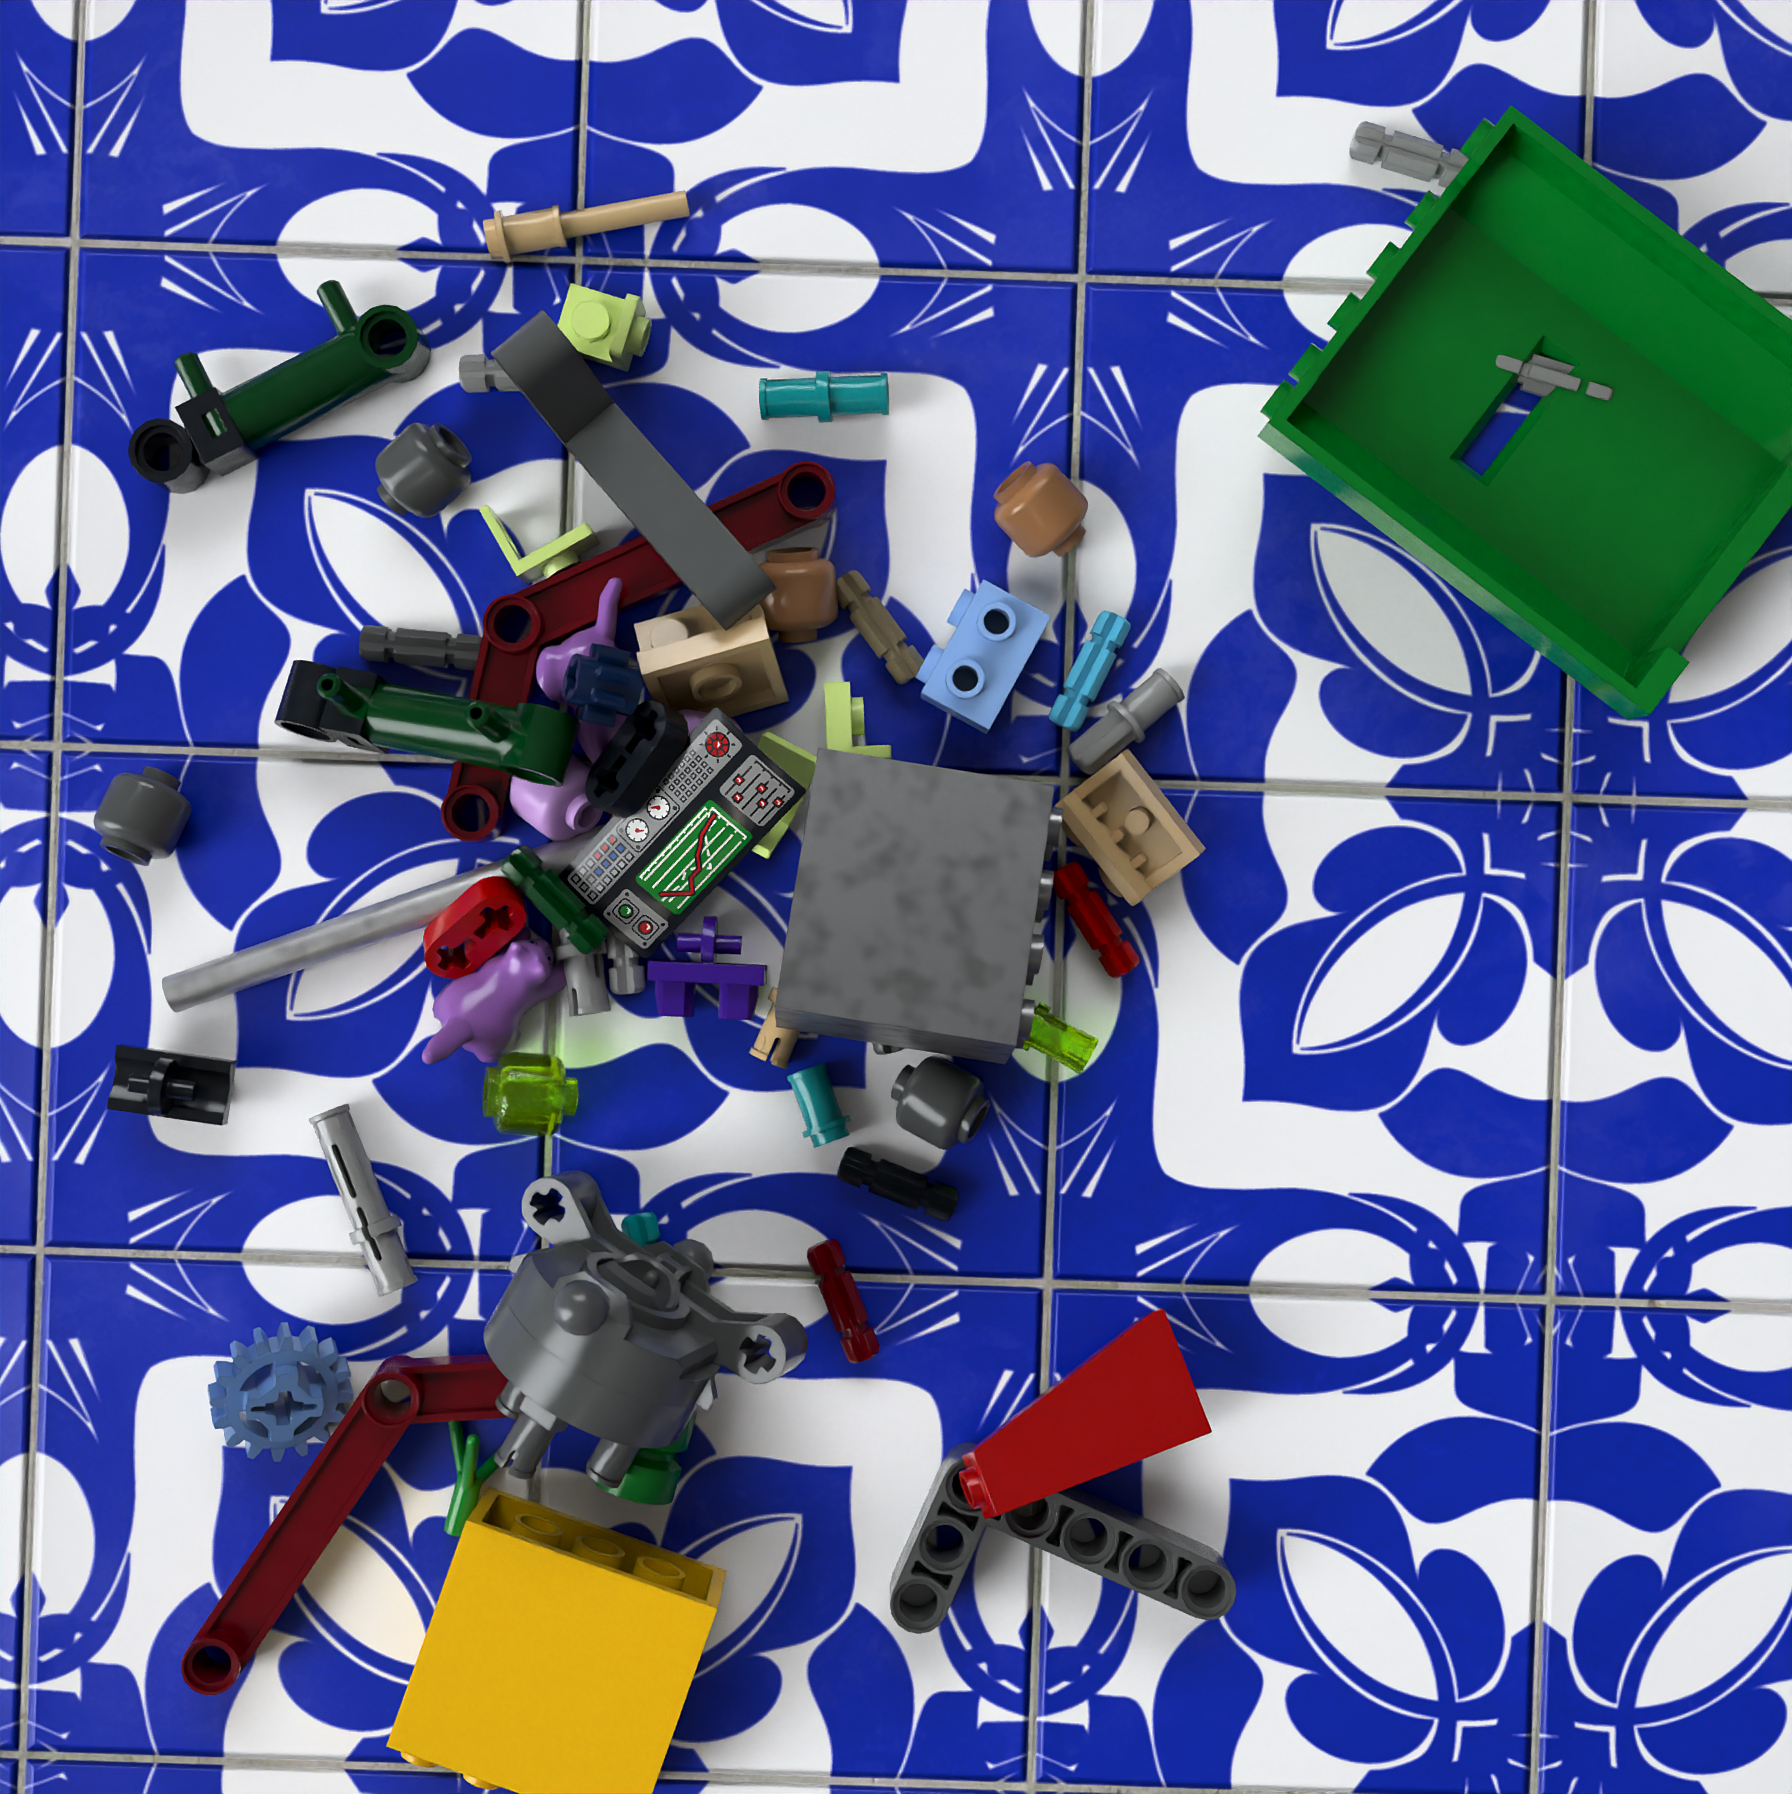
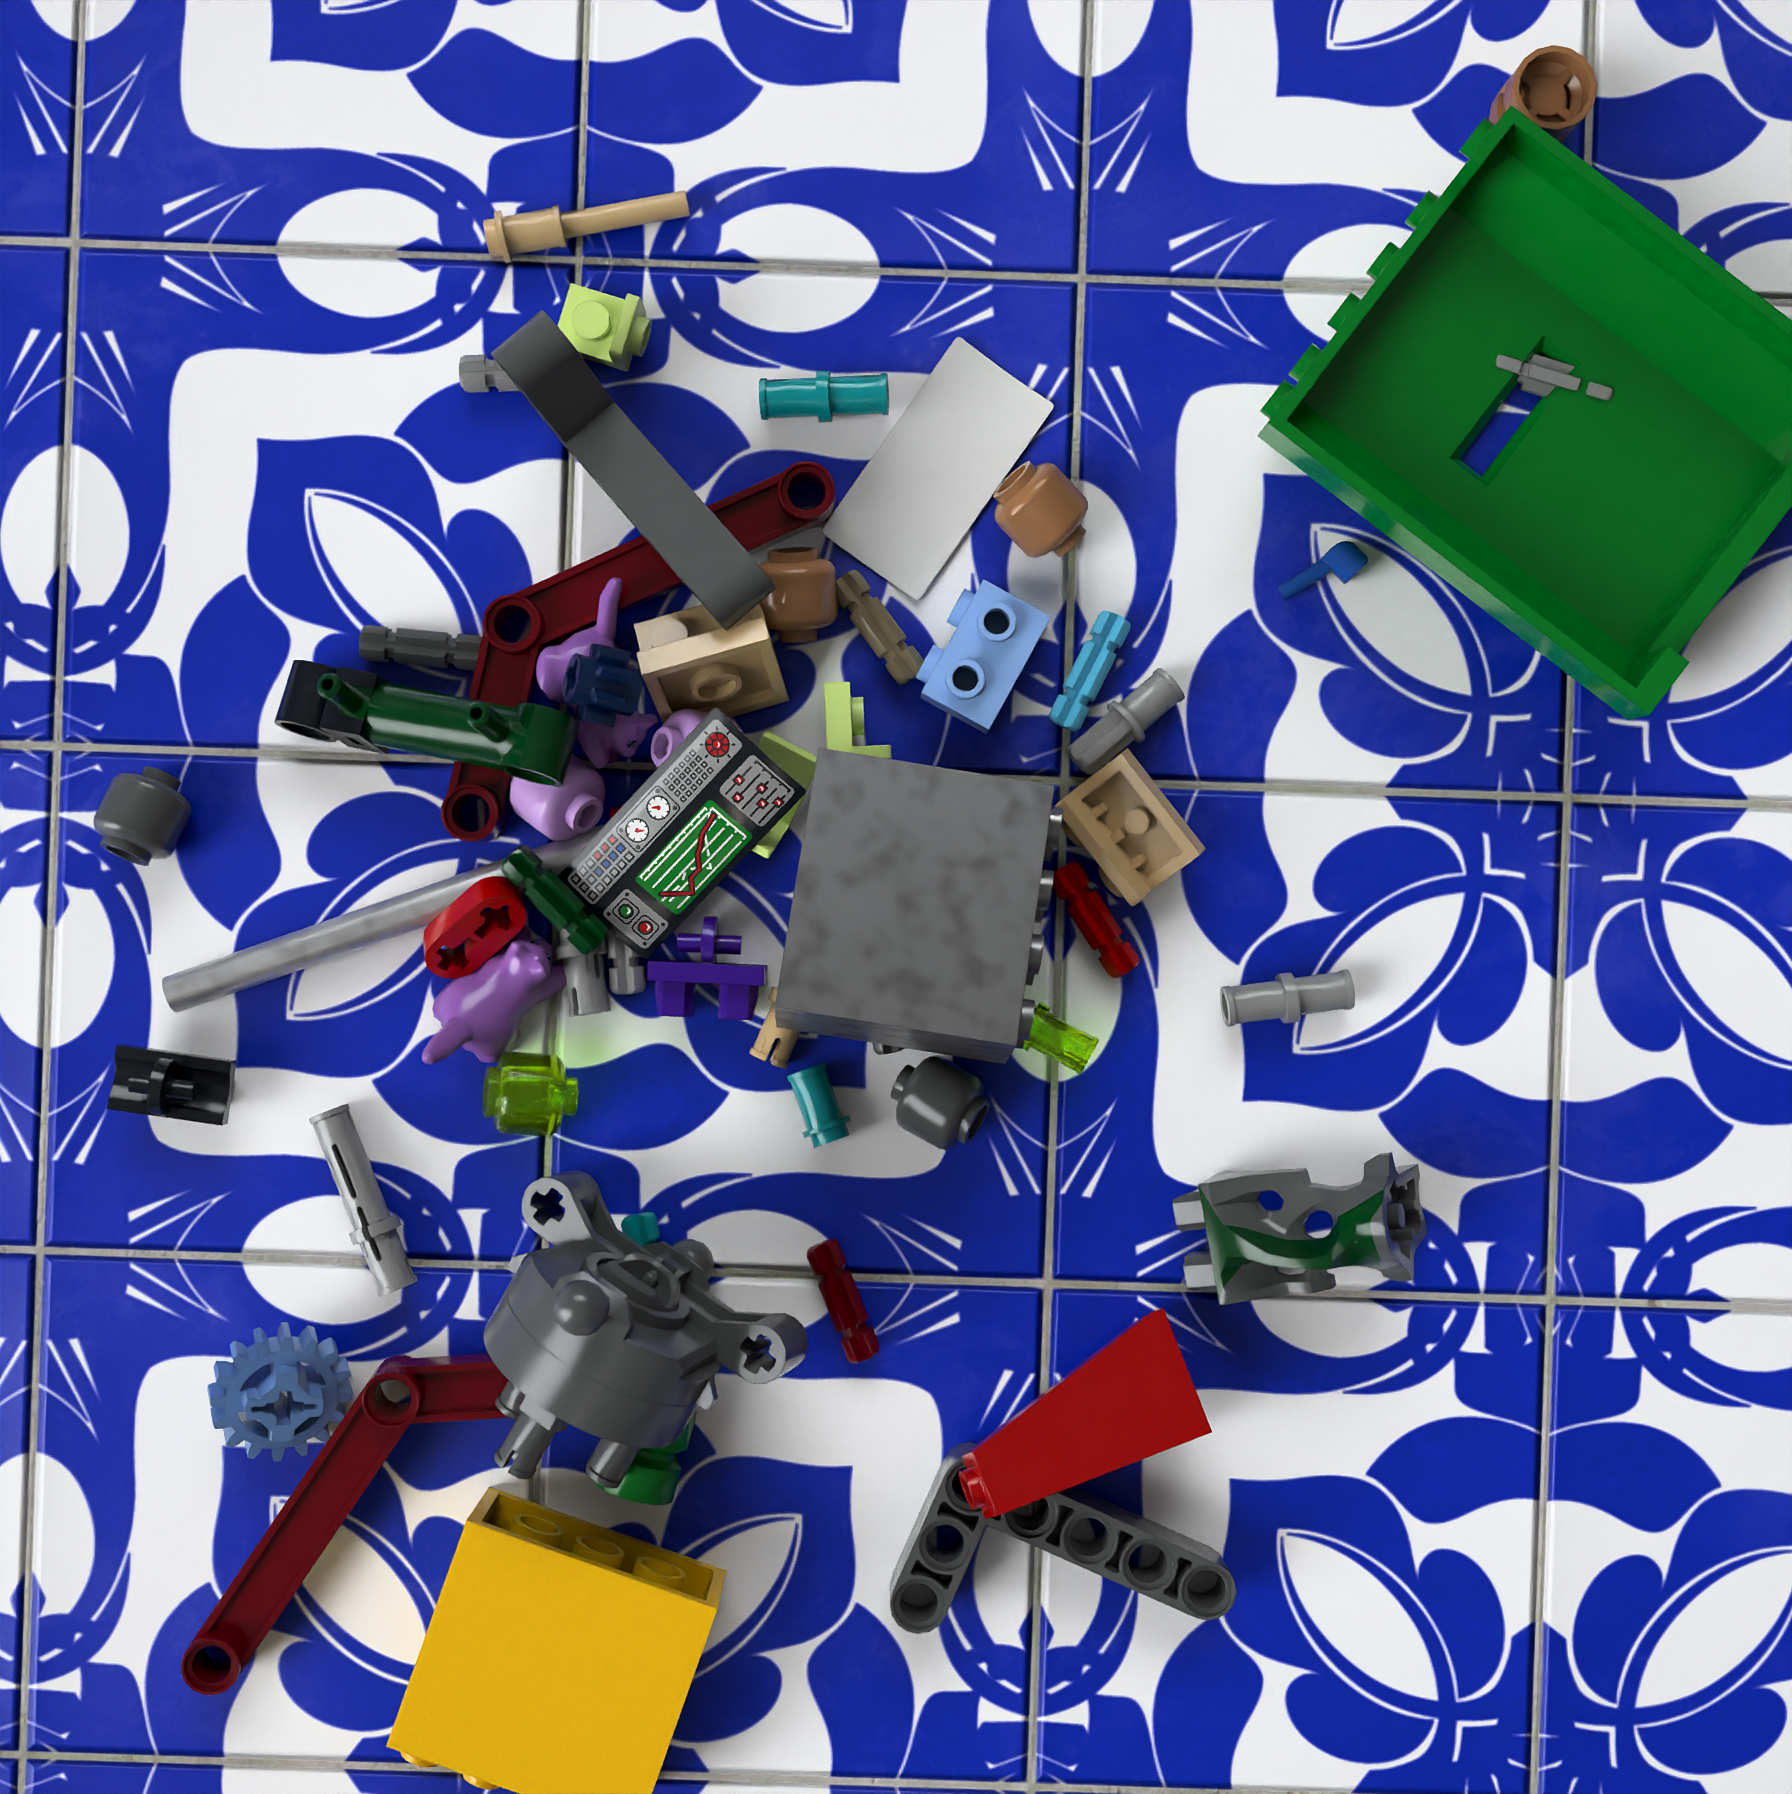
(231, 425): dark green piece -> none
(423, 470): dark grey head -> none
(468, 1478): green plant -> none
(547, 560): yellowish green bracket -> none
(636, 759): black beam -> none
(898, 1184): black axle -> none
(937, 468): none -> white sticker
(1287, 997): none -> light grey pin
(1342, 560): none -> blue hand
(1373, 1227): none -> dark grey hips
(1405, 154): light grey axle -> none
(1551, 89): none -> medium nougat wheel

